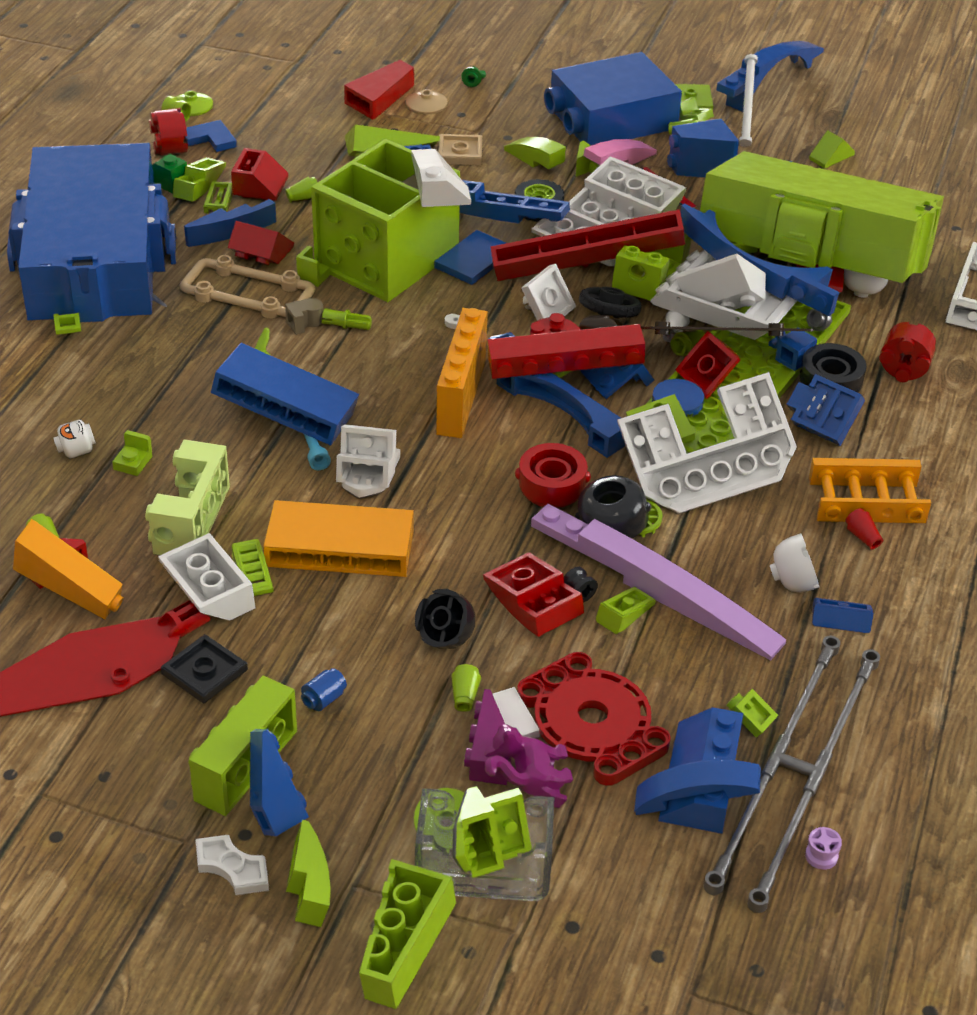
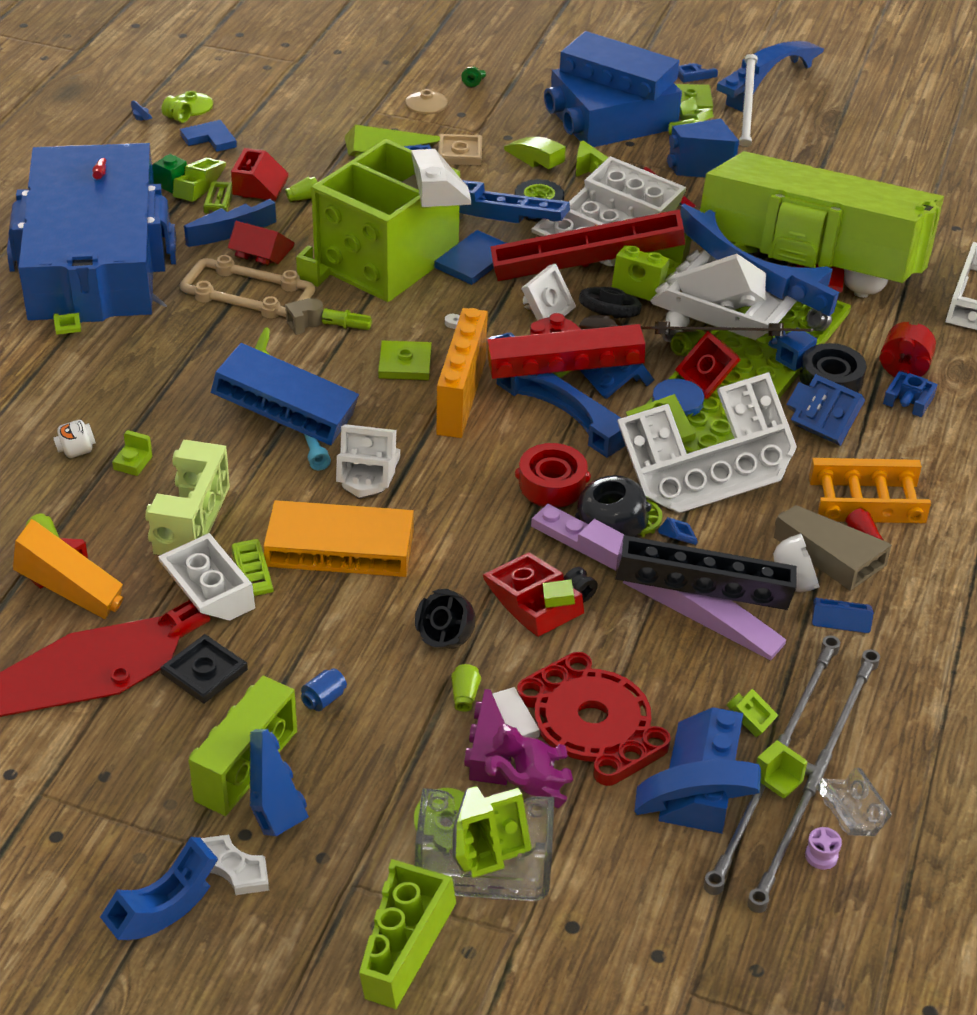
(99, 169): none -> red piece
(140, 112): none -> blue piece
(153, 908): none -> blue arch
(169, 131): red brick -> none
(309, 877): lime slope -> none
(379, 89): red slope -> none
(405, 360): none -> lime plate
(558, 593): none -> lime tile
(619, 65): none -> blue brick
(621, 149): bright pink slope -> none
(623, 609): lime slope -> none
(678, 530): none -> blue slope
(694, 72): none -> blue tile
(706, 572): none -> black brick
(781, 769): none -> lime panel
(831, 150): lime slope -> none
(834, 547): none -> dark tan slope
(855, 803): none -> clear bracket
(911, 390): none -> blue brick

